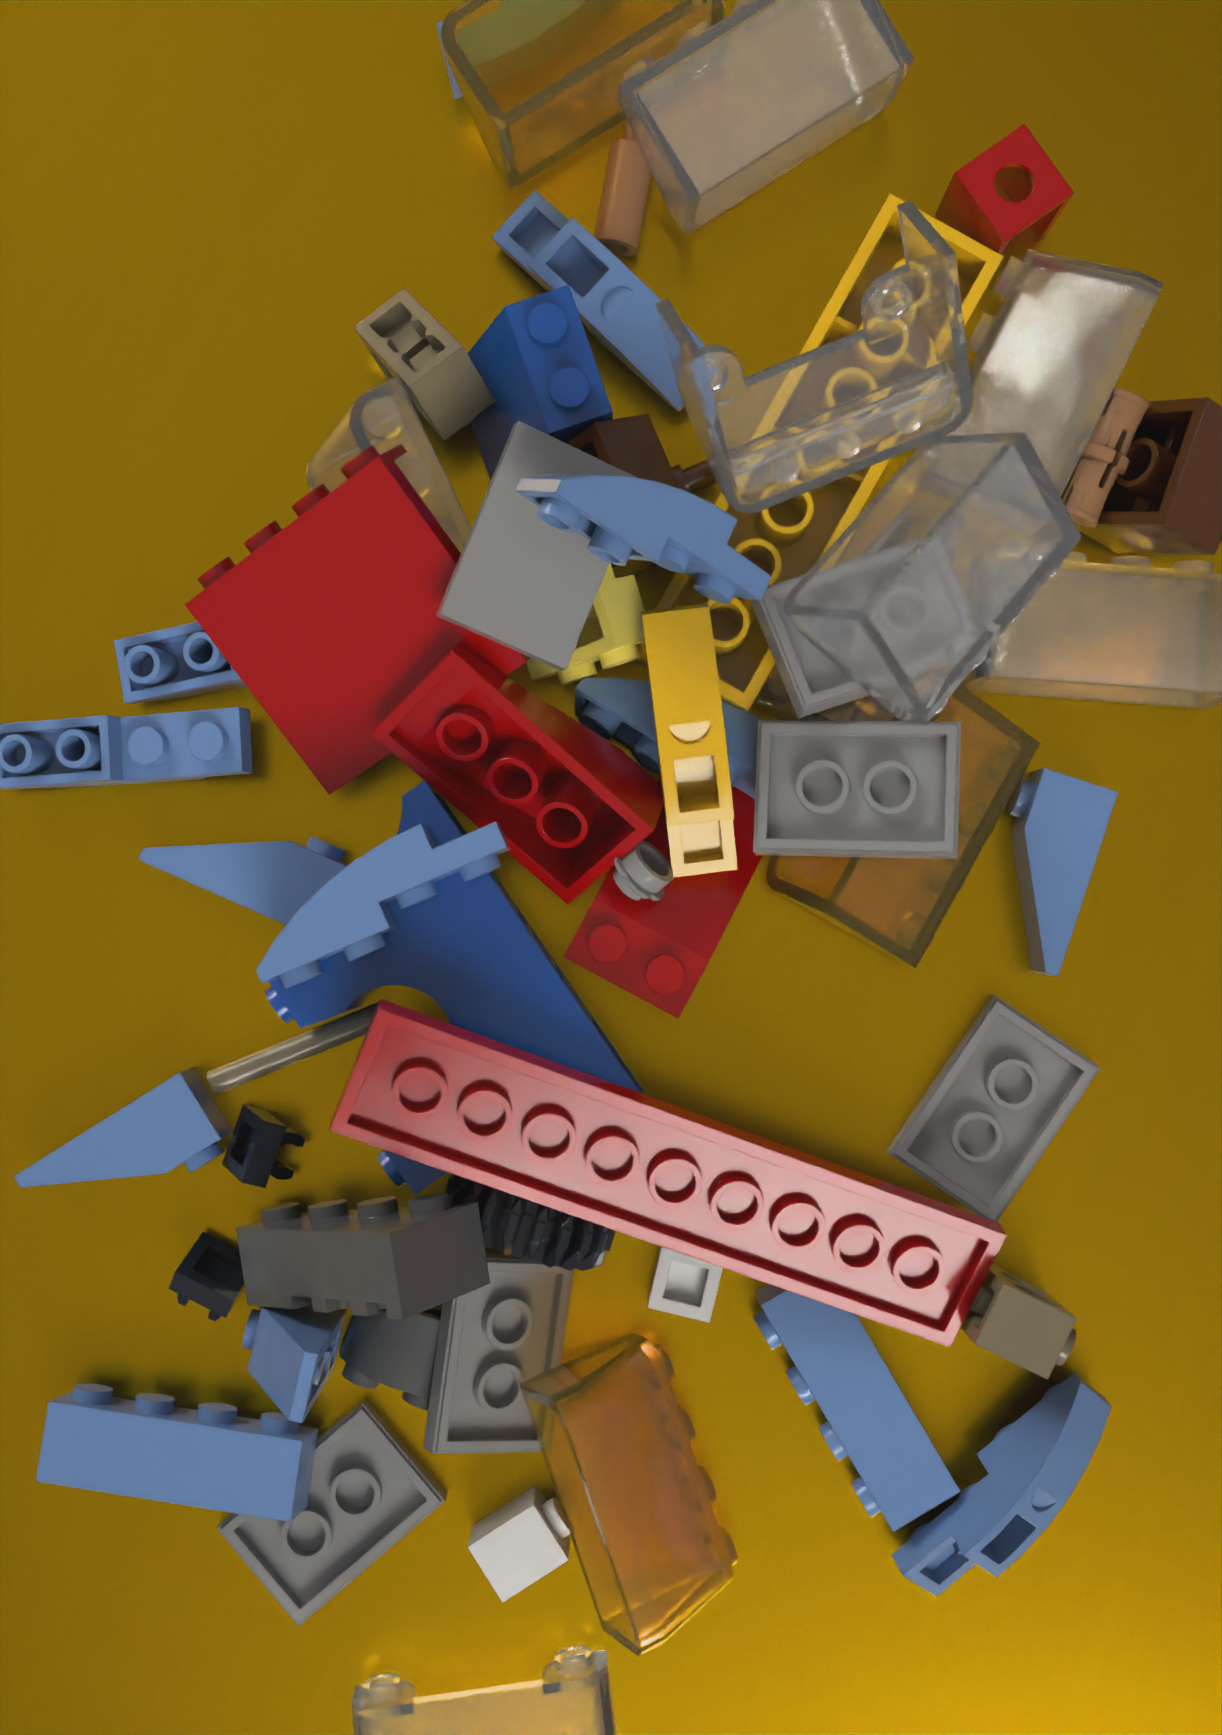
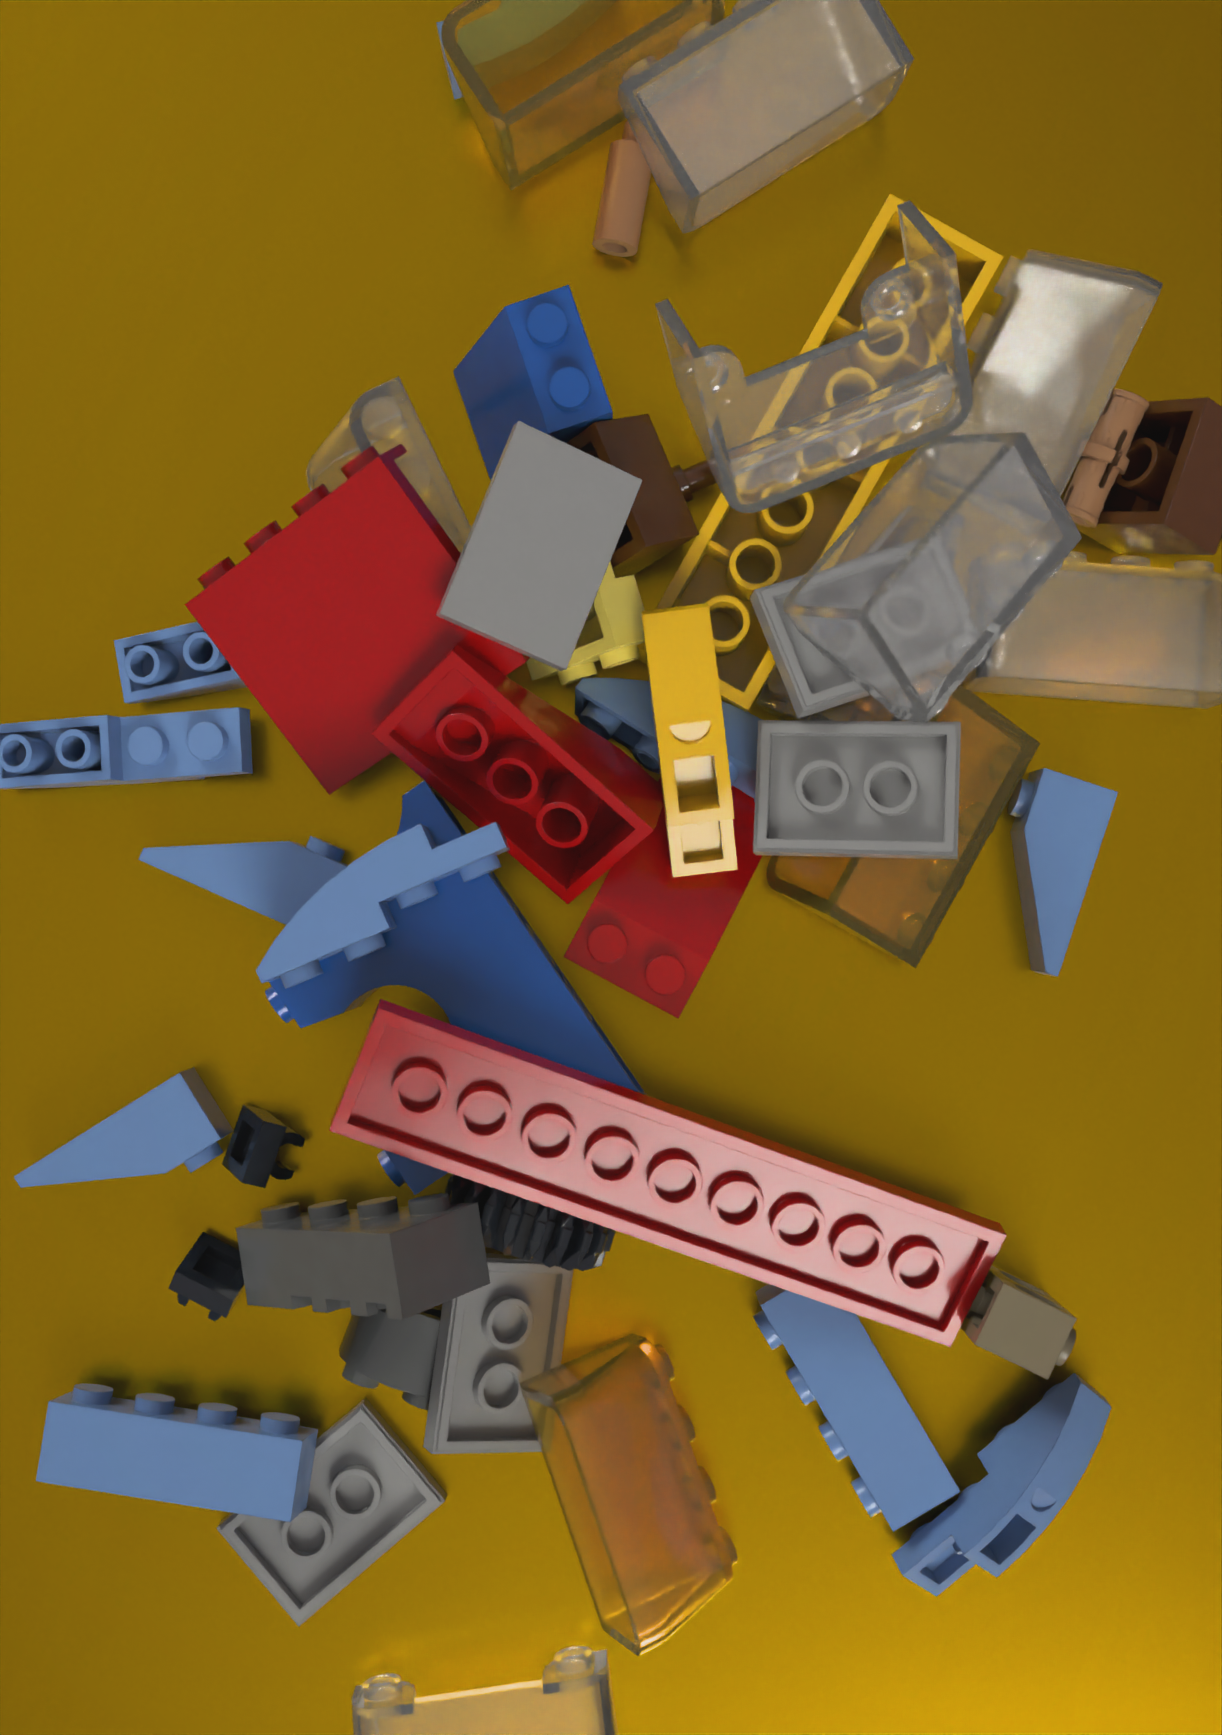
(291, 1050): dark tan bar -> none
(293, 1354): medium blue slope -> none
(428, 361): dark tan brick -> none
(520, 1542): white brick -> none
(606, 292): medium blue slope -> none
(643, 872): light grey plate -> none
(649, 523): medium blue slope -> none
(684, 1285): white plate -> none
(993, 1109): light grey tile -> none
(1026, 177): red piece -> none

